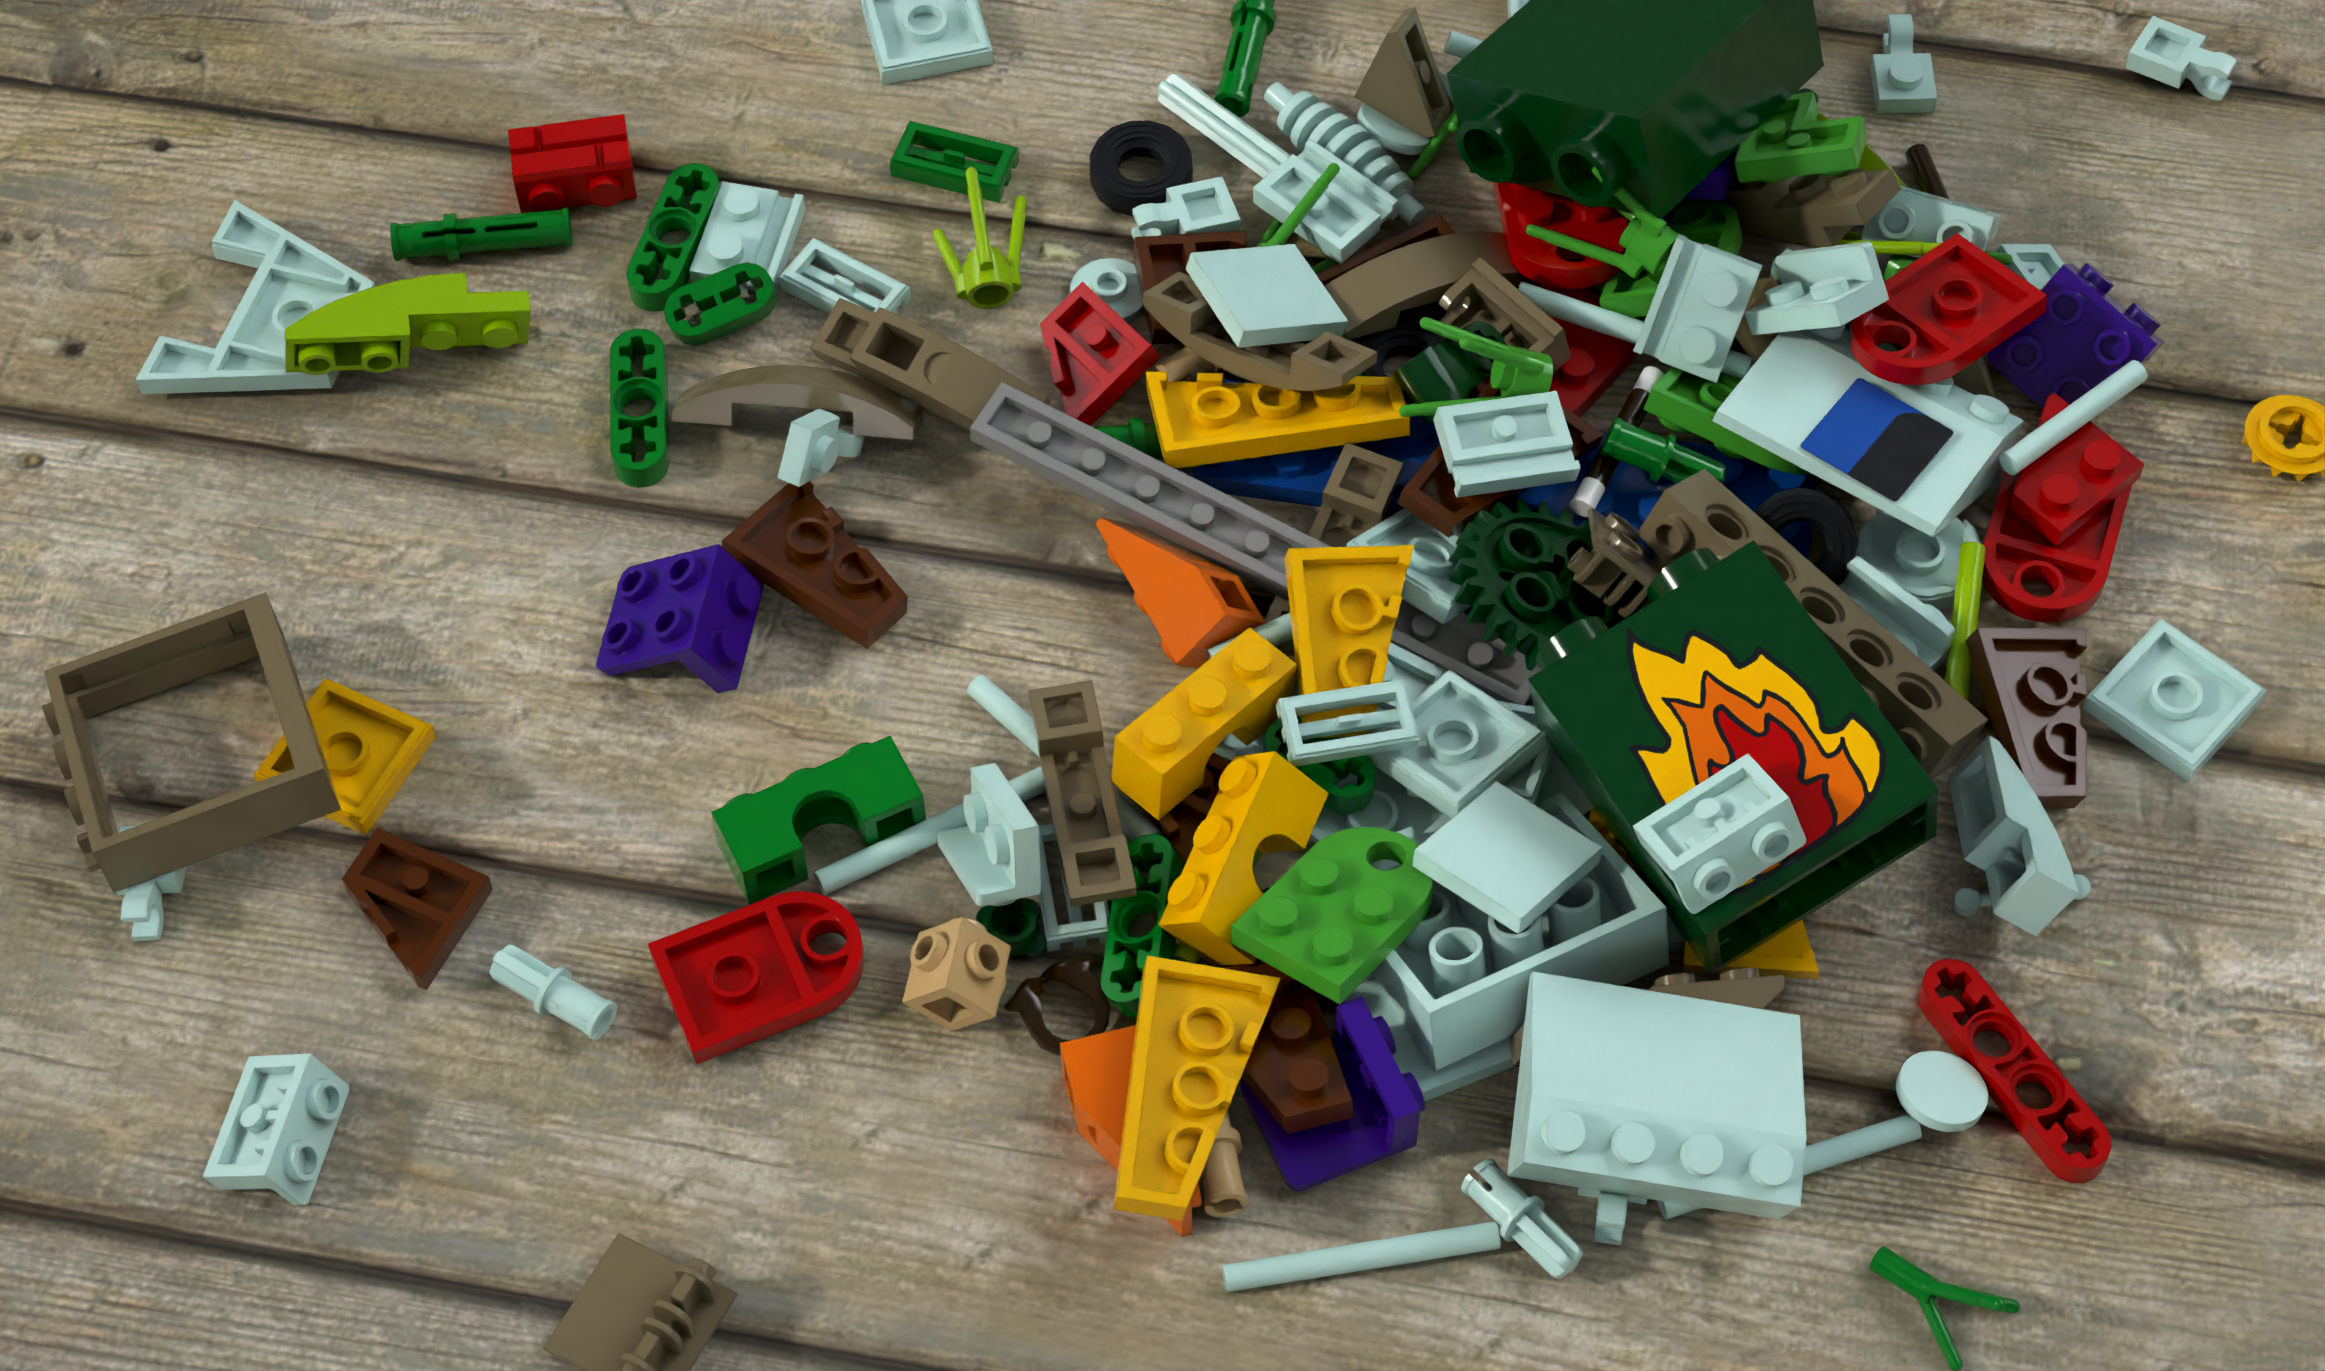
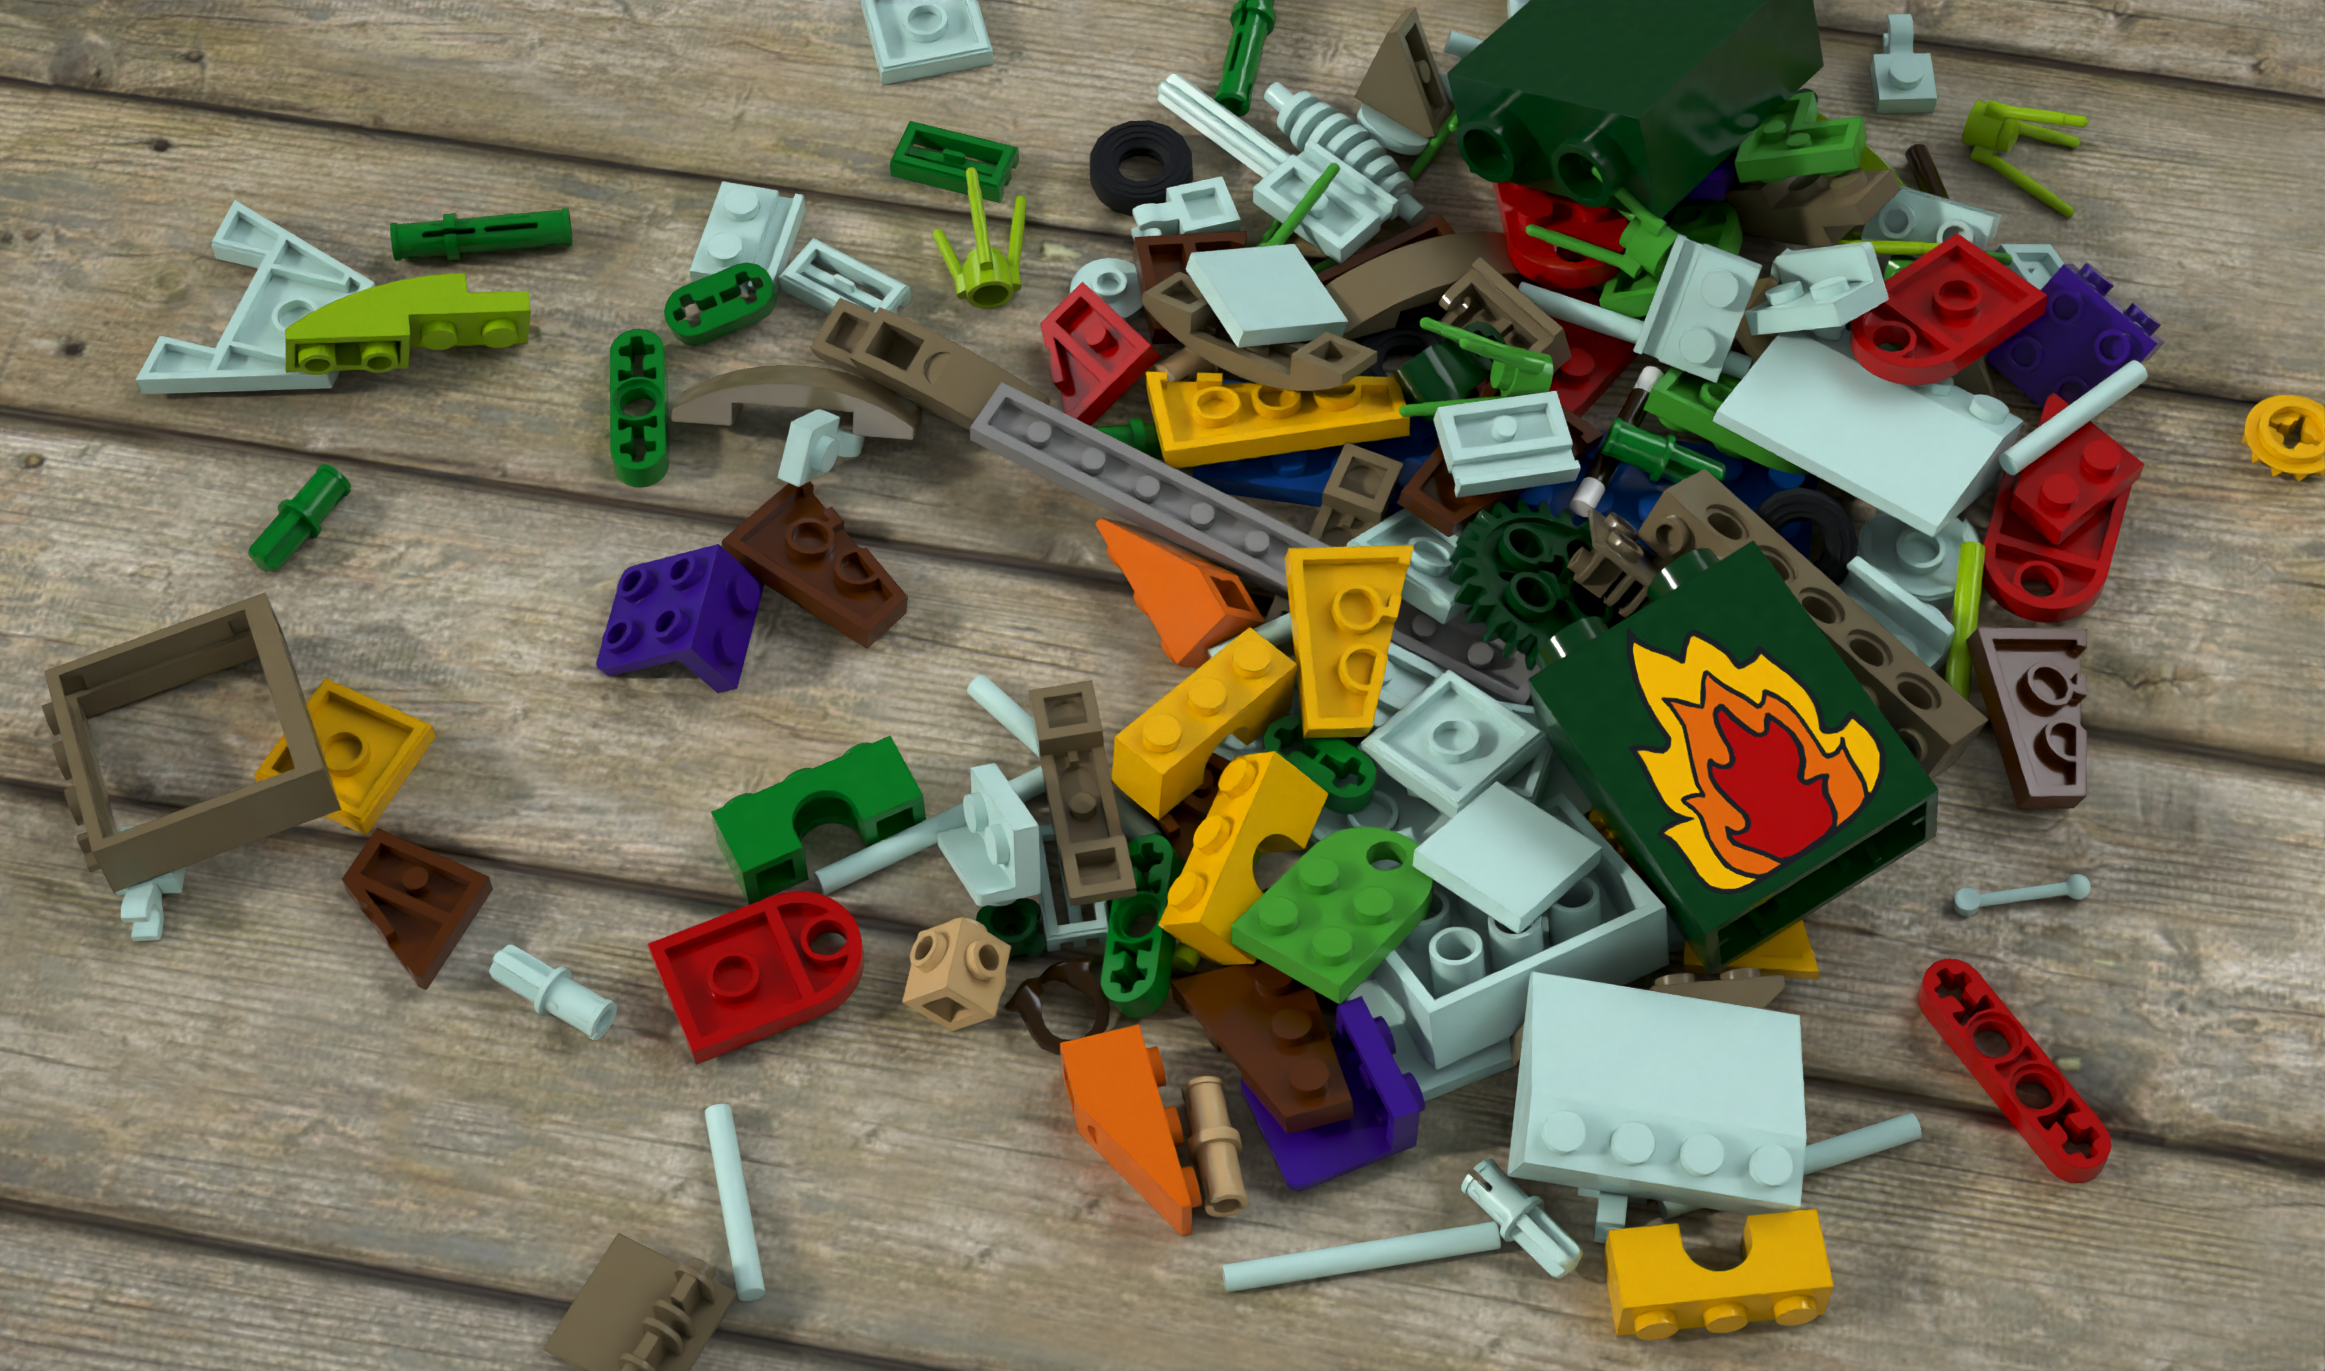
(278, 1126): light aqua bracket -> none
(299, 518): none -> green axle
(572, 164): red brick -> none
(670, 214): green beam -> none
(734, 1202): none -> light aqua bar
(1185, 1067): yellow wing -> none
(1304, 754): light aqua tile -> none
(1662, 1290): none -> yellow arch
(1722, 833): light aqua bracket -> none
(1877, 439): sticker -> none
(1927, 1288): green plant -> none
(1941, 1091): light aqua piece -> none
(1996, 128): none -> lime plant
(2010, 839): light aqua slope -> none
(2174, 700): light aqua tile -> none
(2176, 53): light aqua plate -> none

